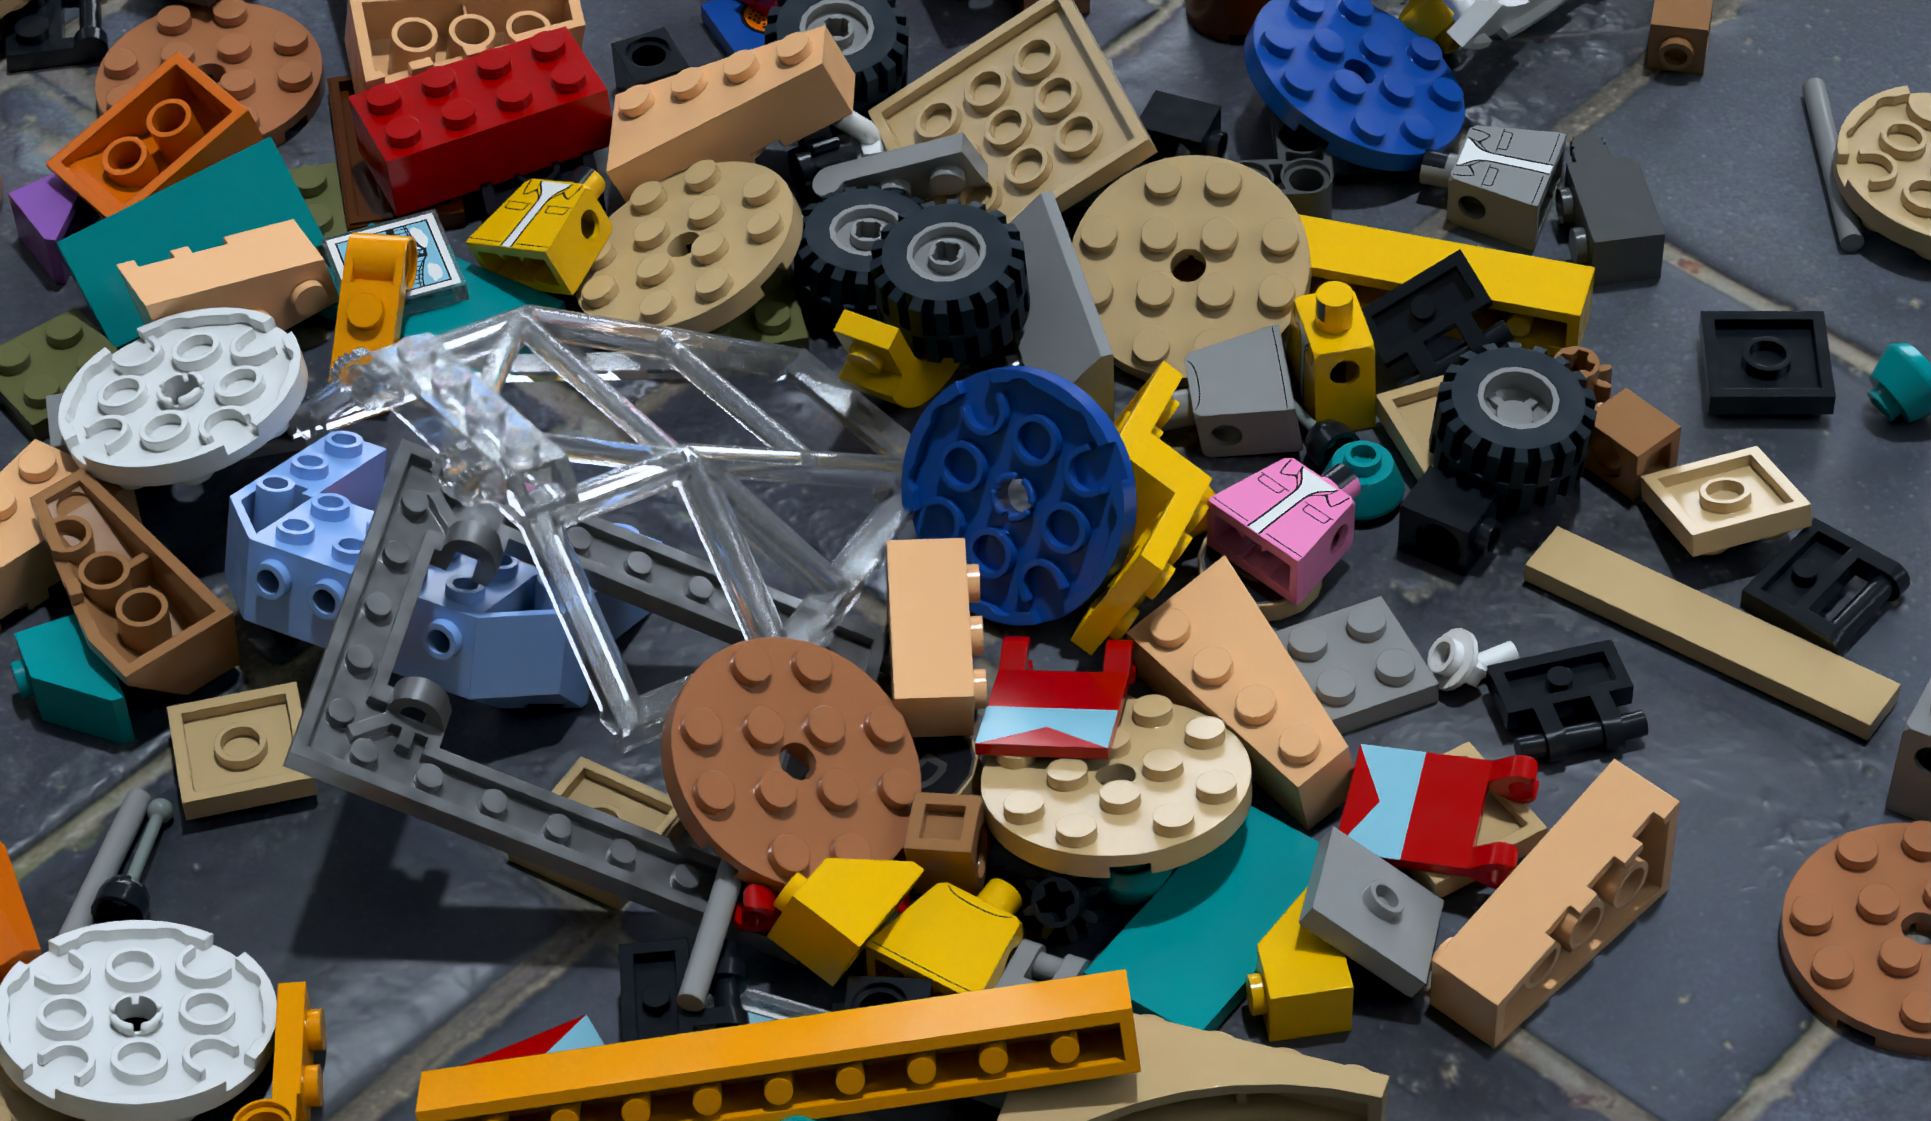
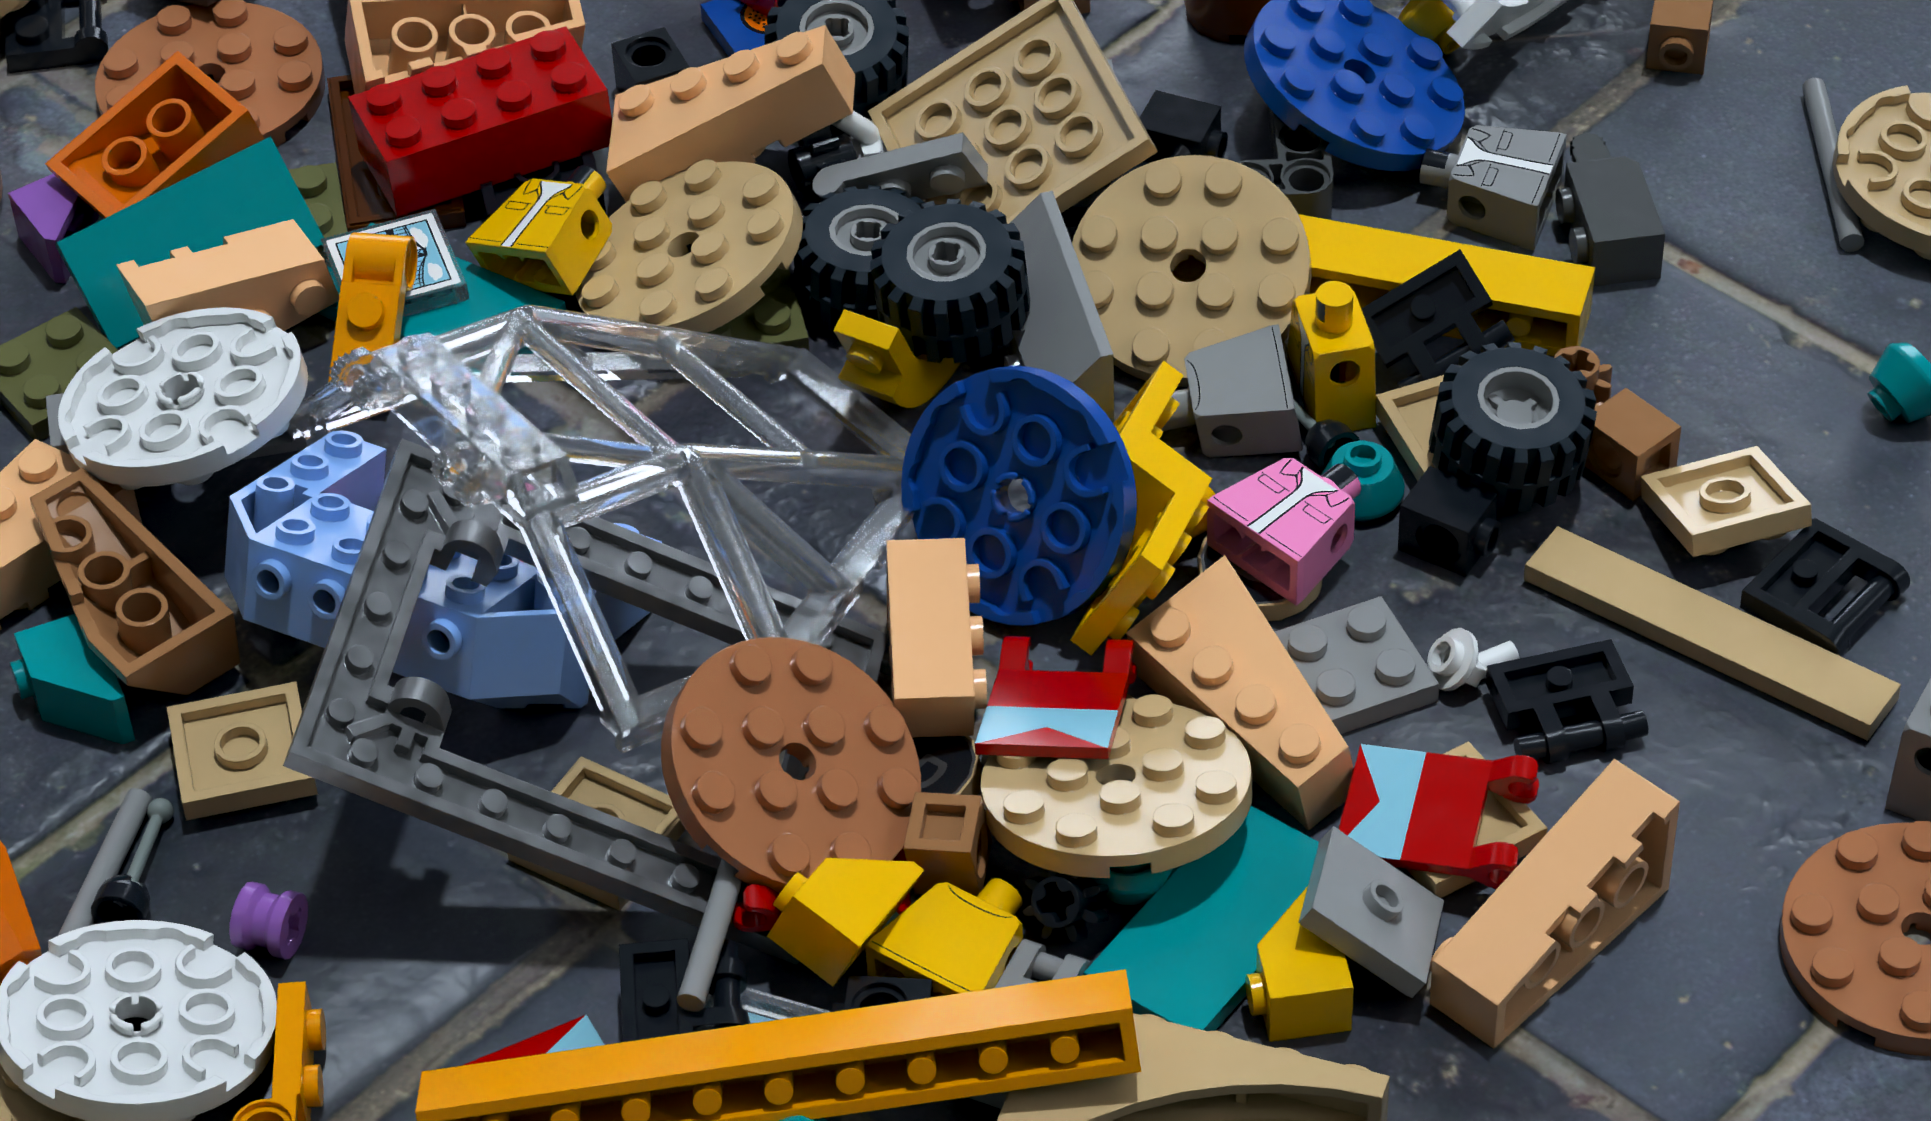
(268, 920): none -> medium lavender wheel
(1766, 362): black plate -> none

